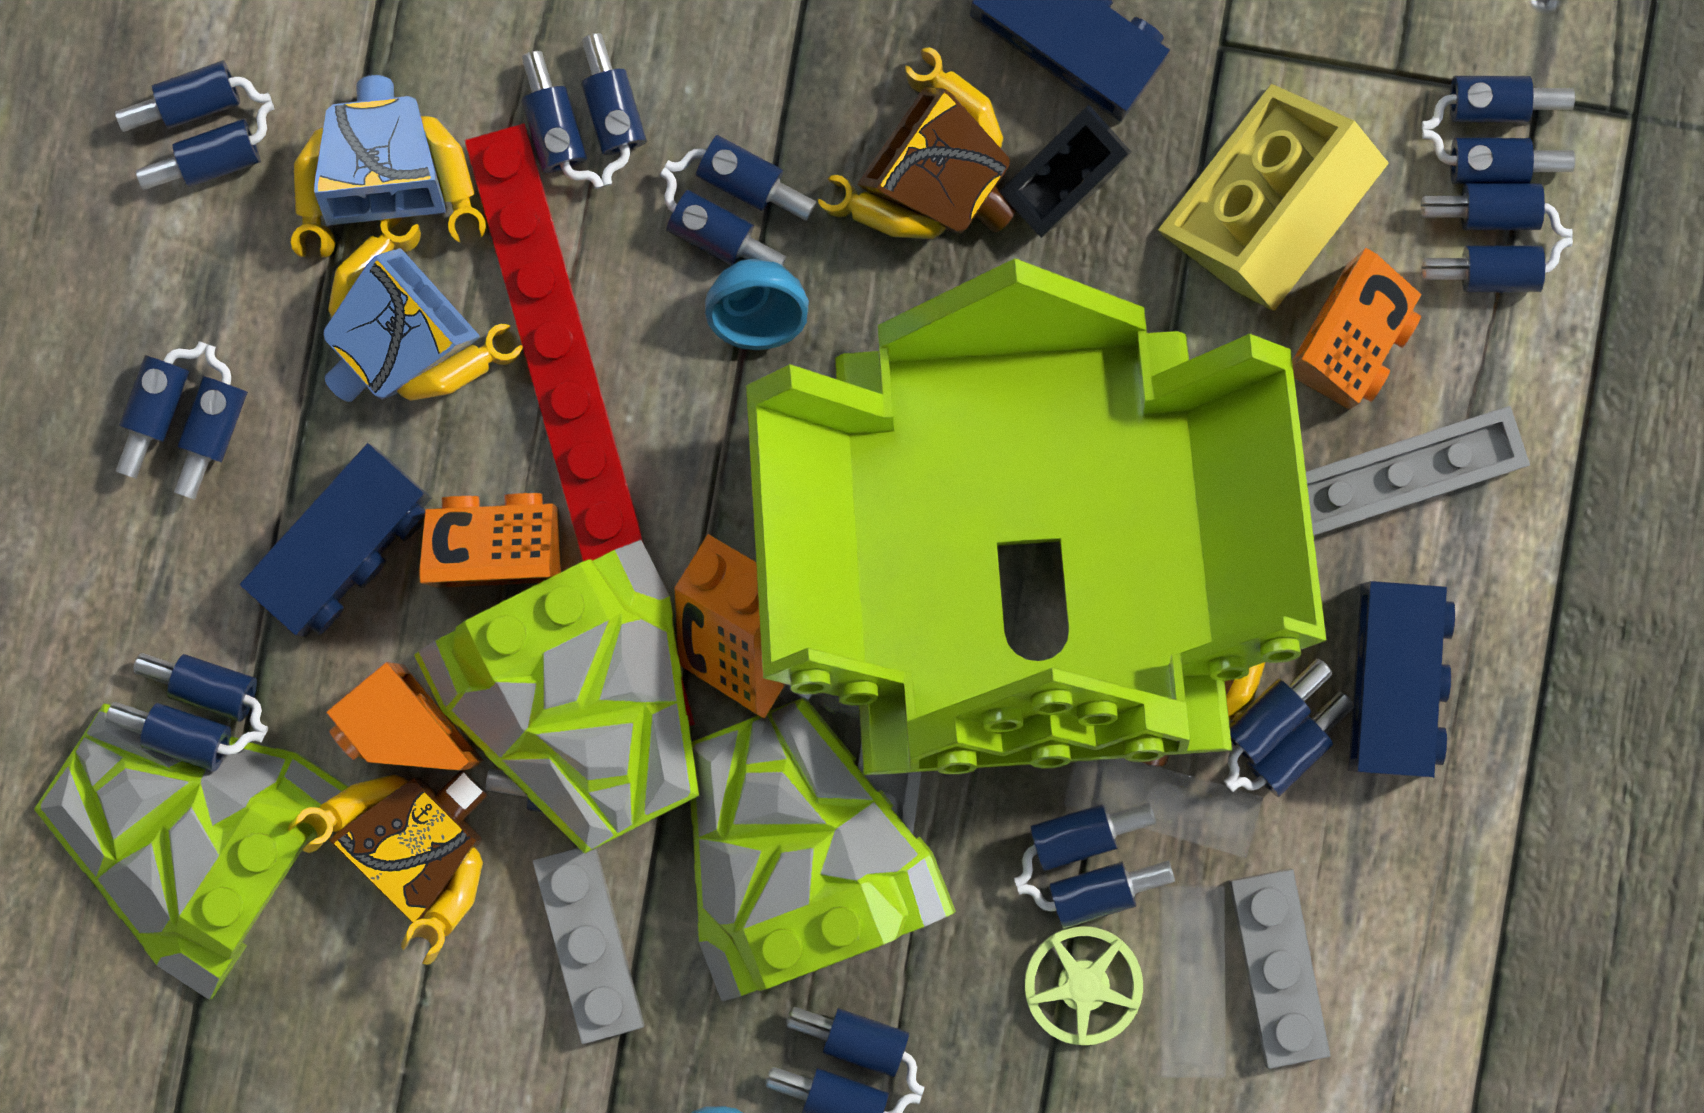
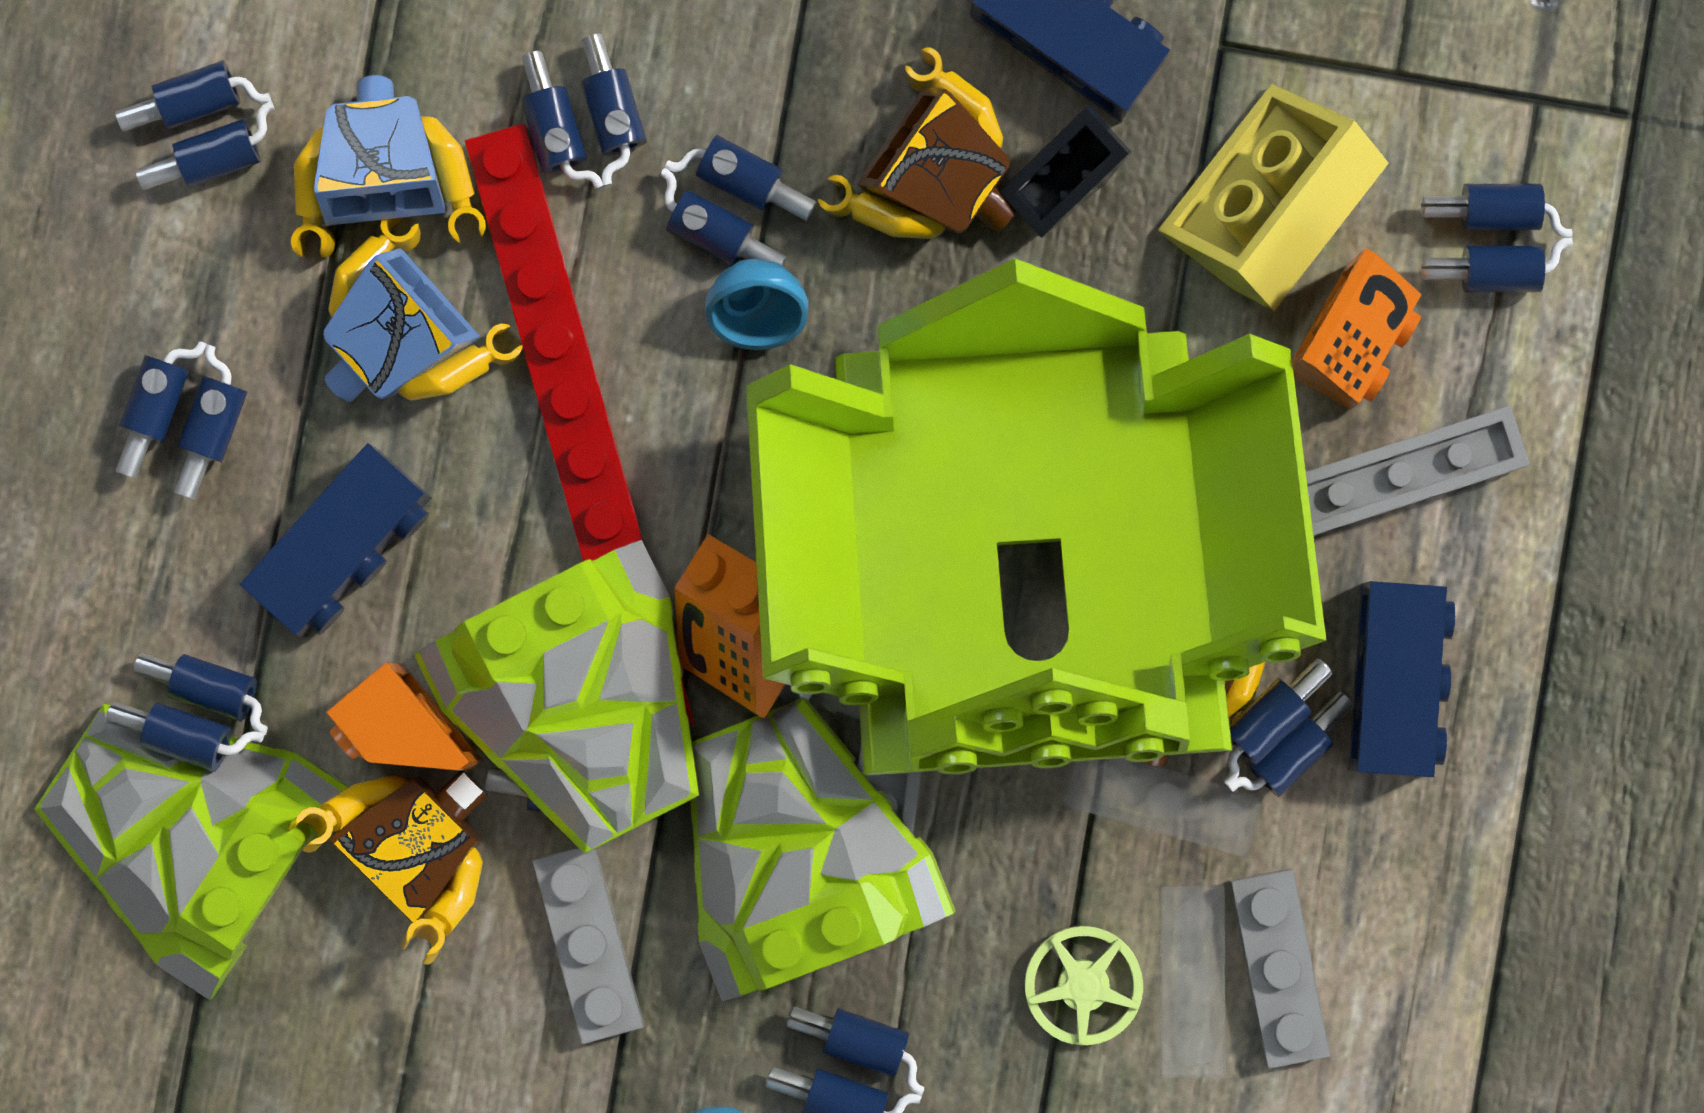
(490, 543): orange slope -> none
(1085, 836): dark blue piece -> none
(1498, 158): dark blue piece -> none

